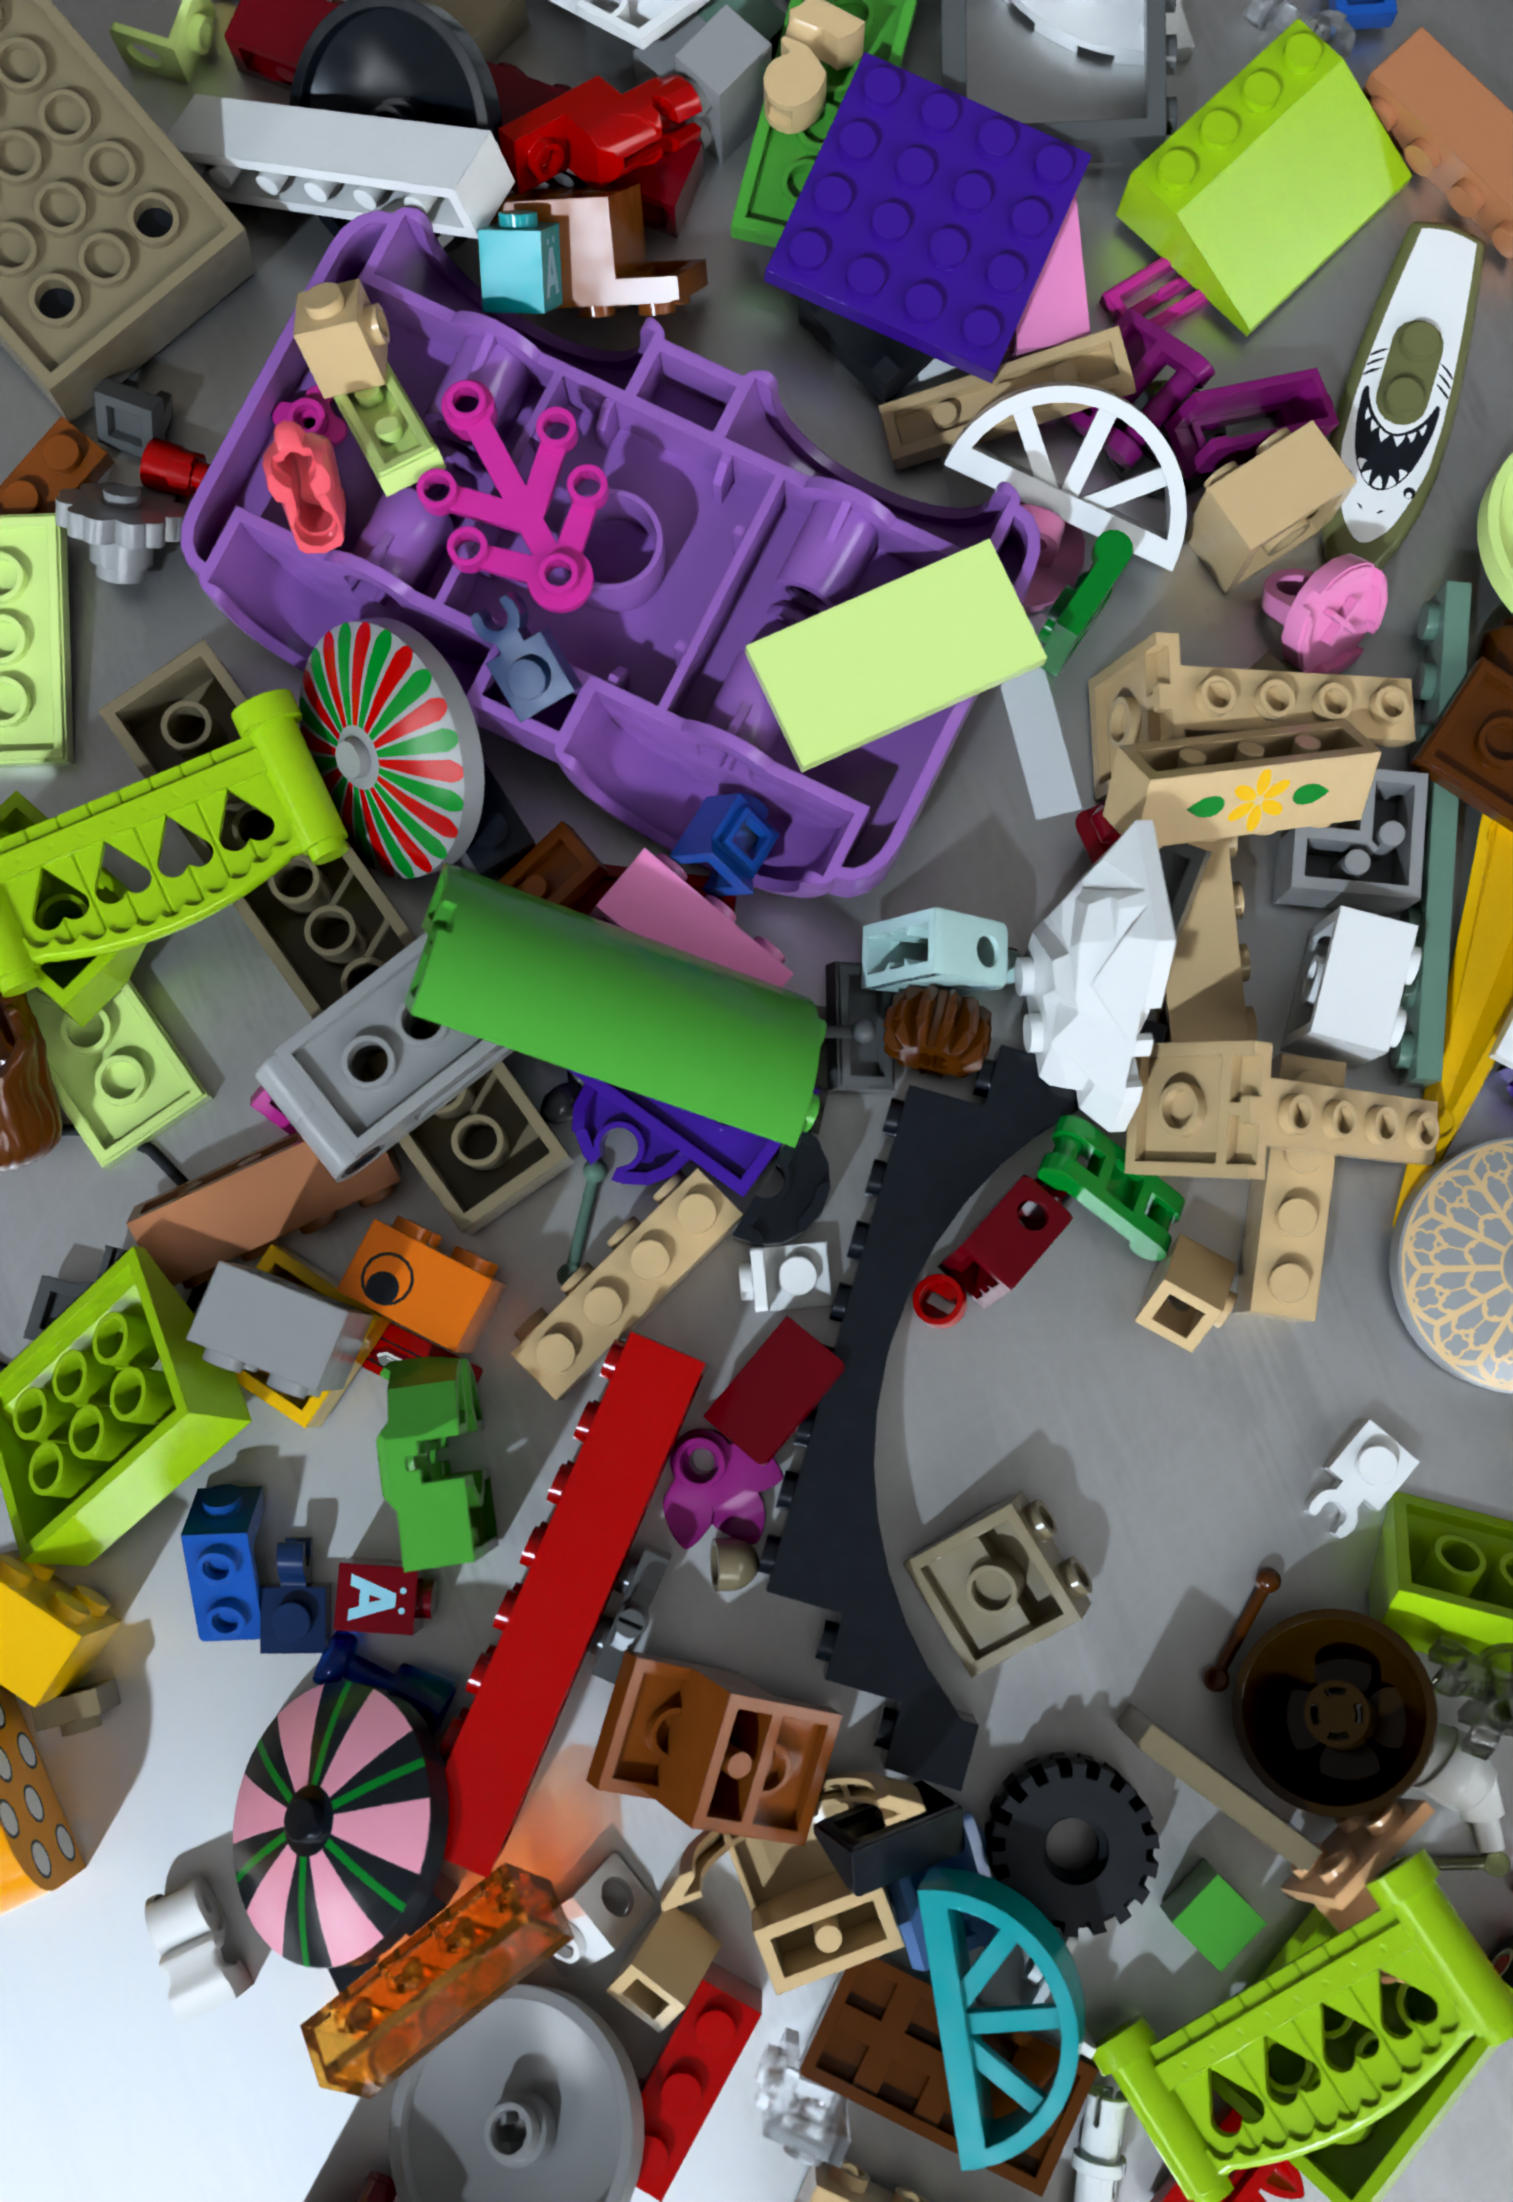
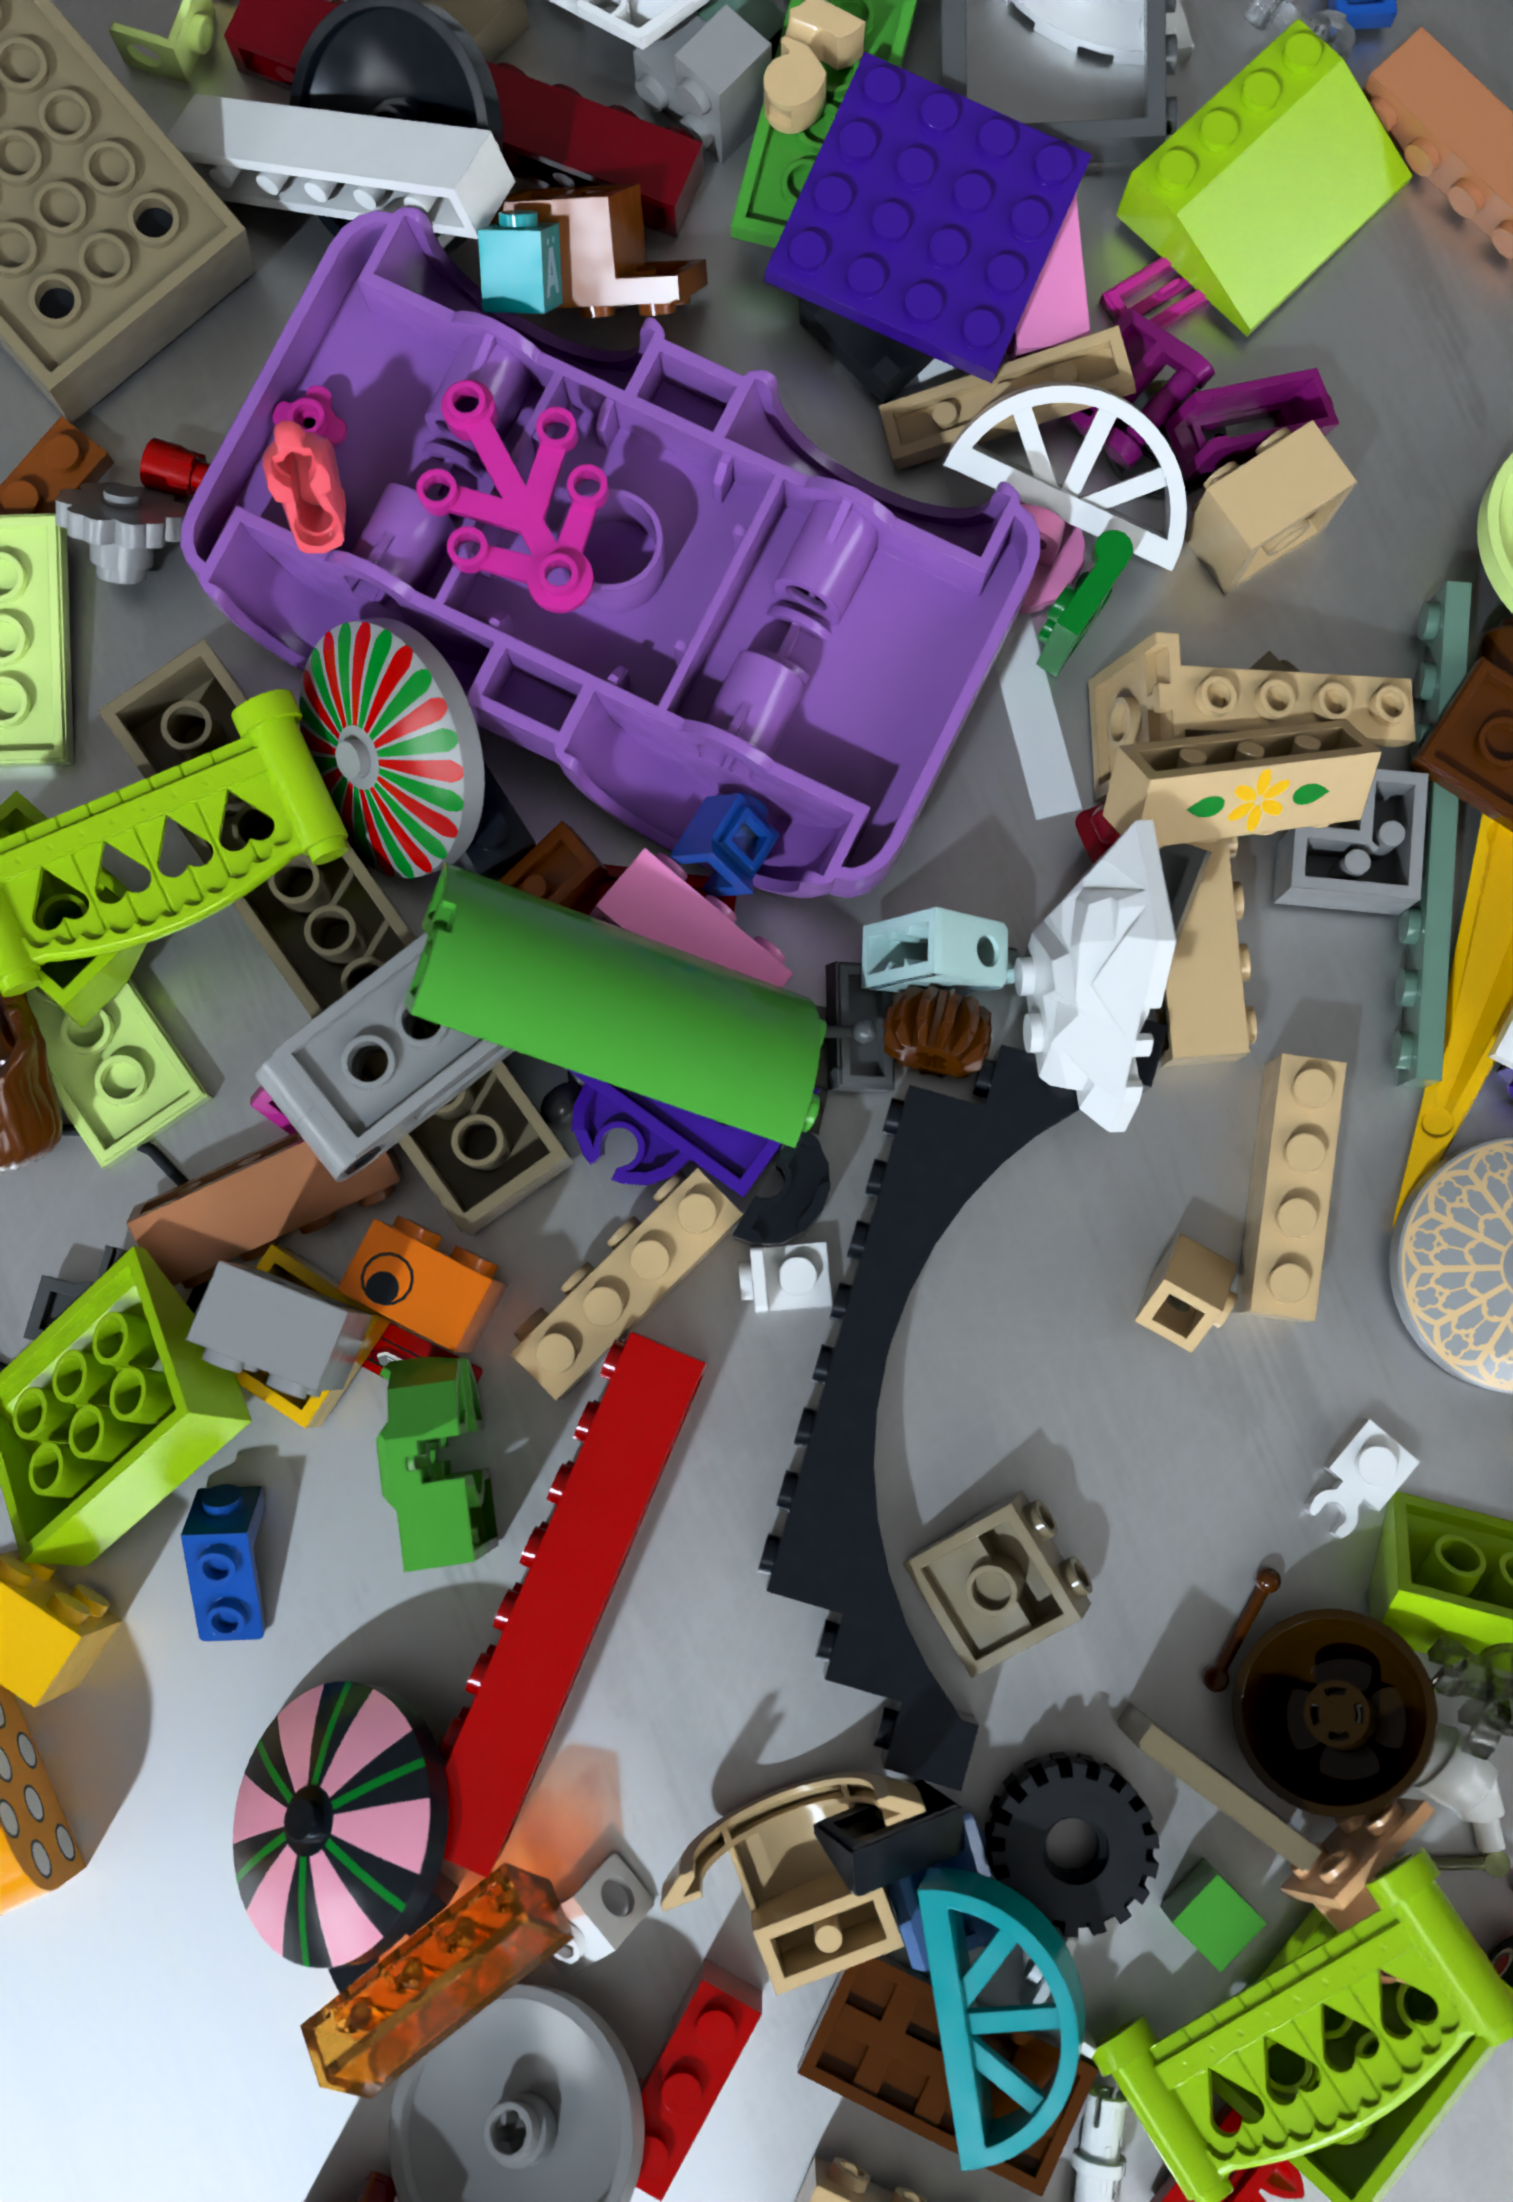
(78, 1708): dark tan plate -> none
(130, 416): dark grey tile -> none
(188, 1934): white leg -> none
(295, 1610): dark blue plate -> none
(342, 337): tan brick -> none
(382, 1598): dark red brick -> none
(390, 434): yellowish green tile -> none
(423, 1689): clear blue piece -> none
(530, 667): dark blue plate -> none
(594, 1174): sand green hinge -> none
(600, 131): red plate -> none
(639, 1585): dark grey plate -> none
(664, 1967): tan brick -> none
(714, 1748): dark orange bracket -> none
(717, 1497): magenta plate -> none
(732, 1564): dark tan hinge -> none
(775, 1391): dark red panel -> none
(798, 2111): clear bracket -> none
(895, 655): yellowish green tile -> none
(947, 1289): red hinge -> none
(1000, 1248): dark red torso -> none
(1109, 1192): green plate -> none
(1218, 1109): tan bracket -> none
(1326, 611): bright pink tile -> none
(1352, 988): white brick -> none
(1404, 390): piece -> none

